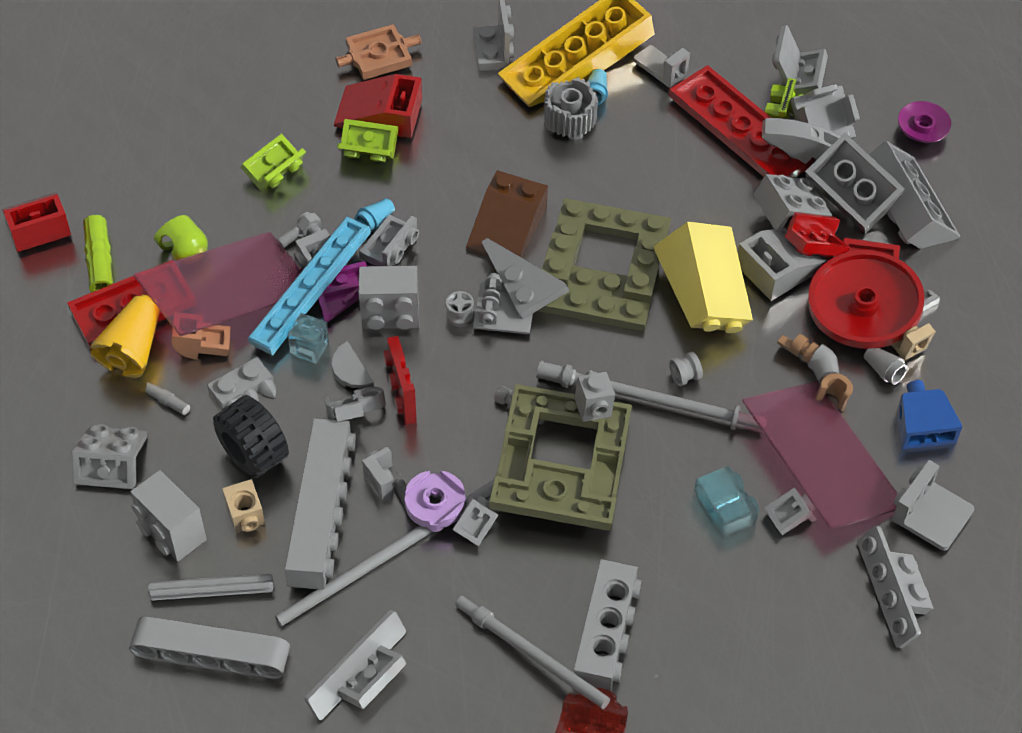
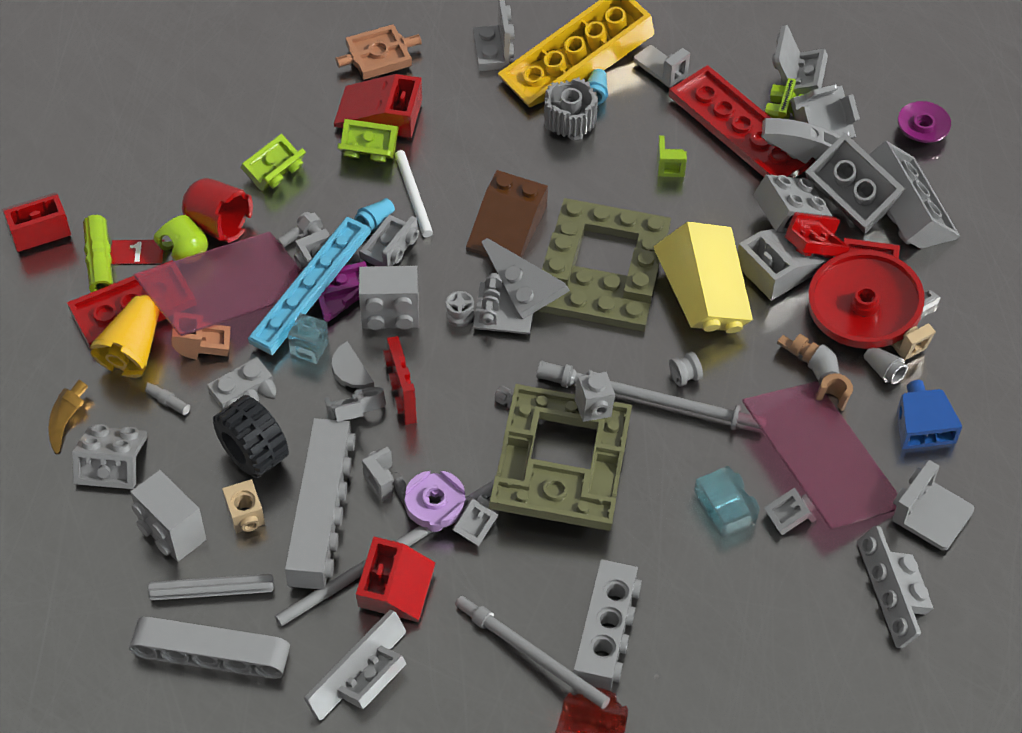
(63, 409): none -> pearl gold bar
(136, 252): none -> red sticker
(217, 208): none -> red cylinder
(394, 579): none -> red slope
(413, 193): none -> white bar
(670, 161): none -> lime panel

